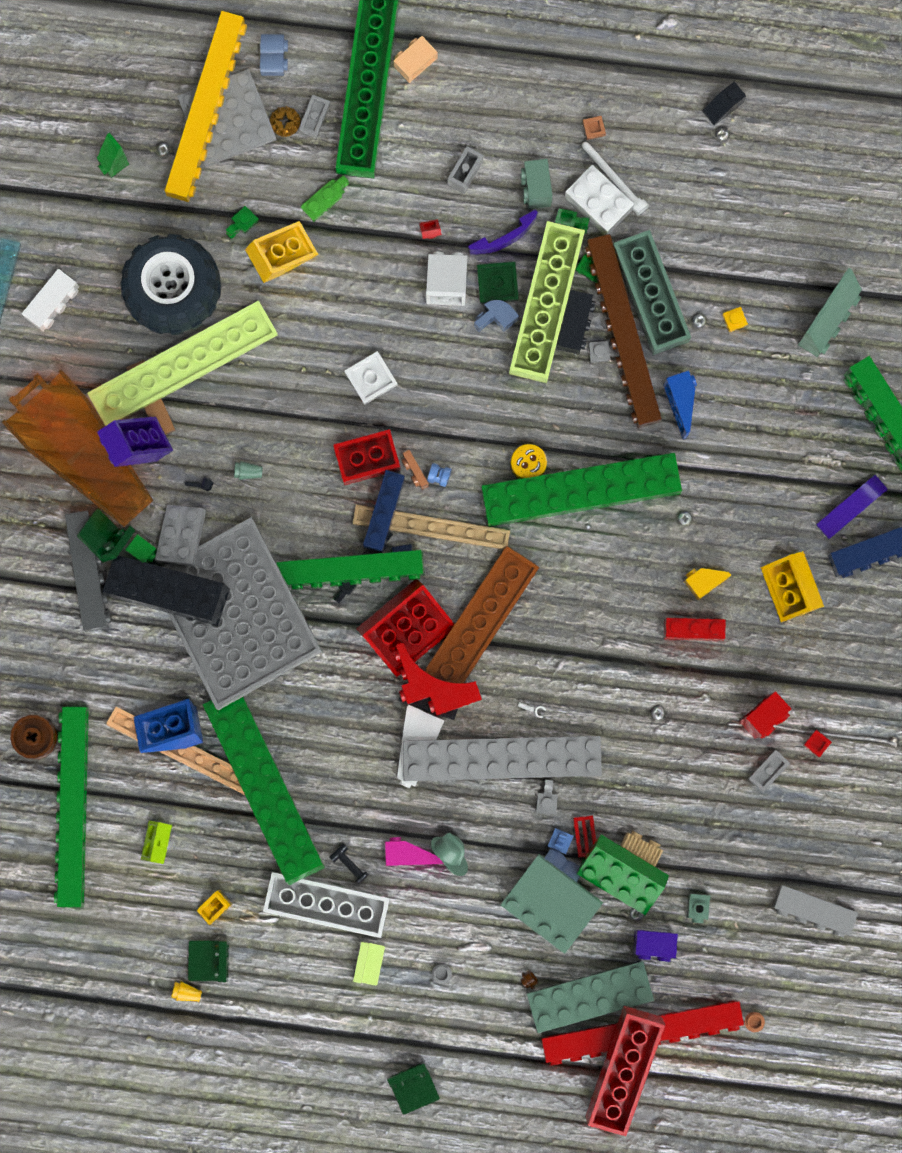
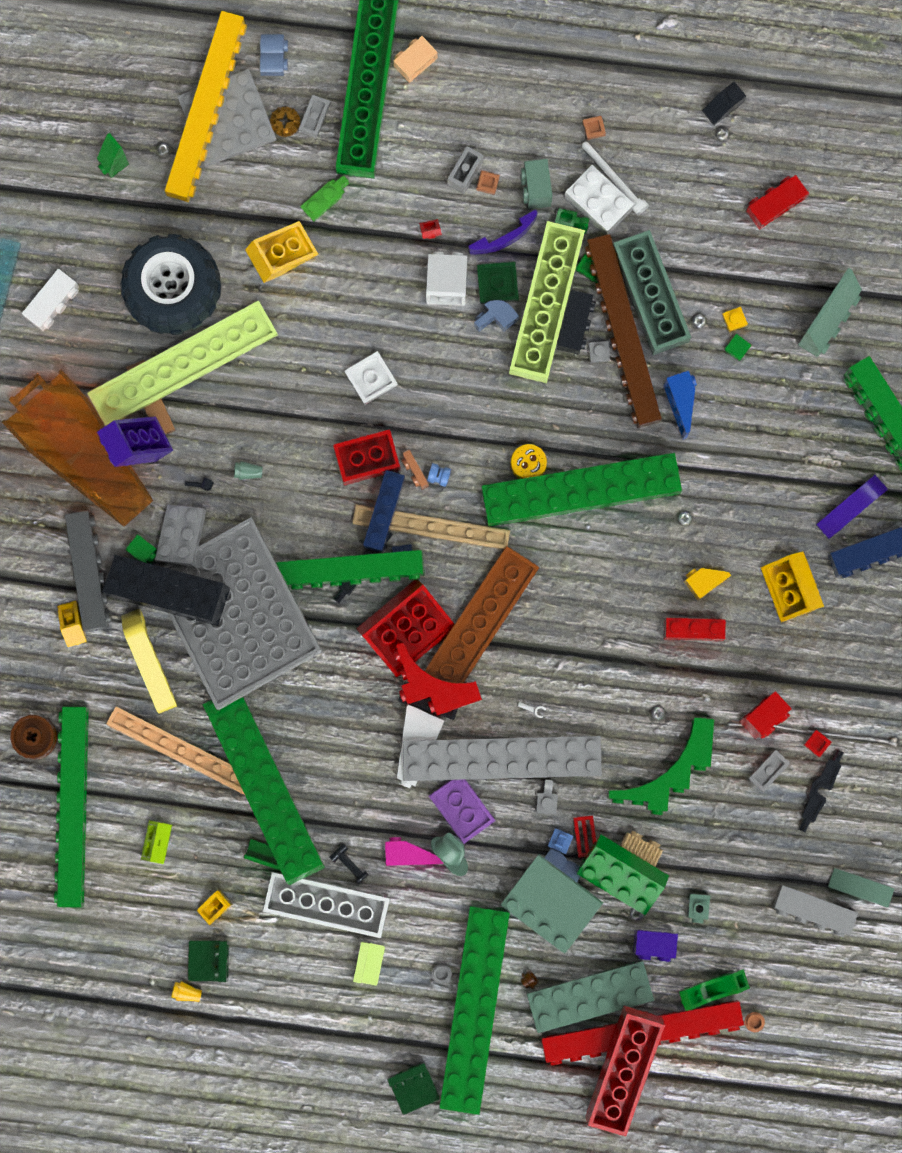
(71, 624): none -> yellow slope
(103, 536): dark green bracket -> none
(147, 661): none -> light yellow beam
(169, 728): blue slope -> none
(243, 220): green plate -> none
(261, 854): none -> green panel
(462, 809): none -> medium lavender tile
(474, 1010): none -> green brick
(488, 182): none -> nougat tile
(656, 793): none -> green arch
(714, 989): none -> green arch
(737, 347): none -> green tile
(777, 201): none -> red brick
(816, 800): none -> black piece
(861, 887): none -> sand green slope

